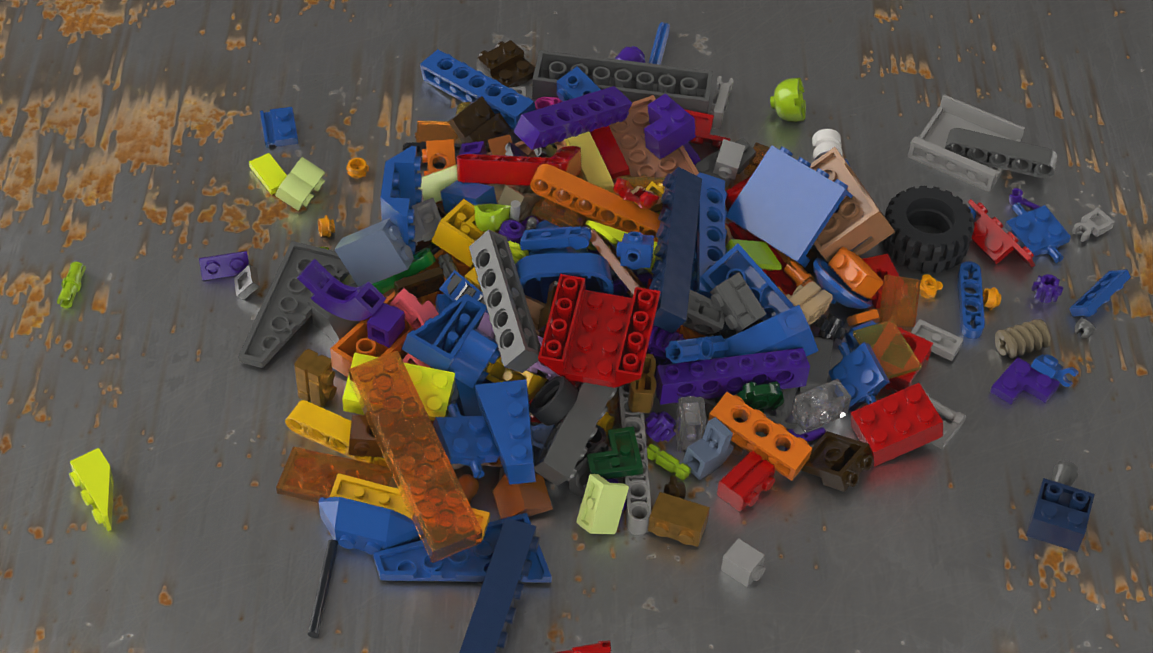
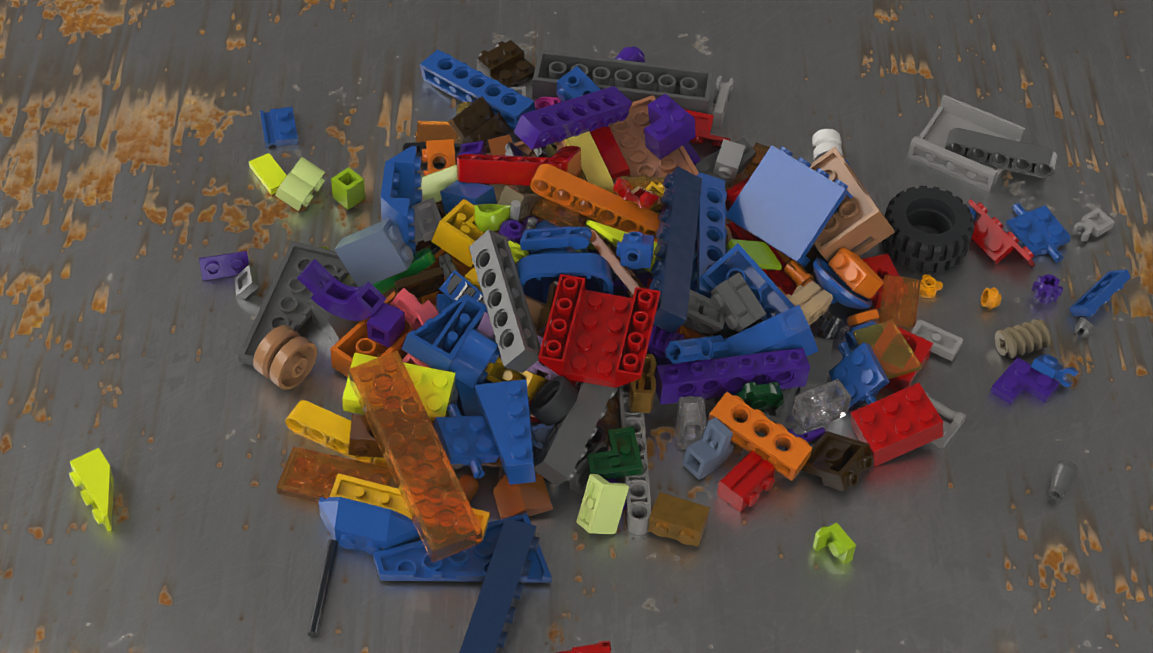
(71, 284): lime pin -> none
(285, 357): none -> medium nougat wheel
(315, 378): pearl gold brick -> none
(326, 226): light orange plate -> none
(348, 188): none -> lime brick
(357, 168): light orange plate -> none
(606, 422): yellow plate -> none
(659, 43): blue axle -> none
(660, 426): dark purple gear -> none
(668, 461): lime axle -> none
(675, 488): dark brown plate -> none
(743, 563): light grey brick -> none
(789, 100): lime cylinder -> none
(837, 540): none -> lime bracket
(969, 299): blue beam -> none
(1017, 196): dark purple hand -> none
(1060, 515): dark blue slope -> none

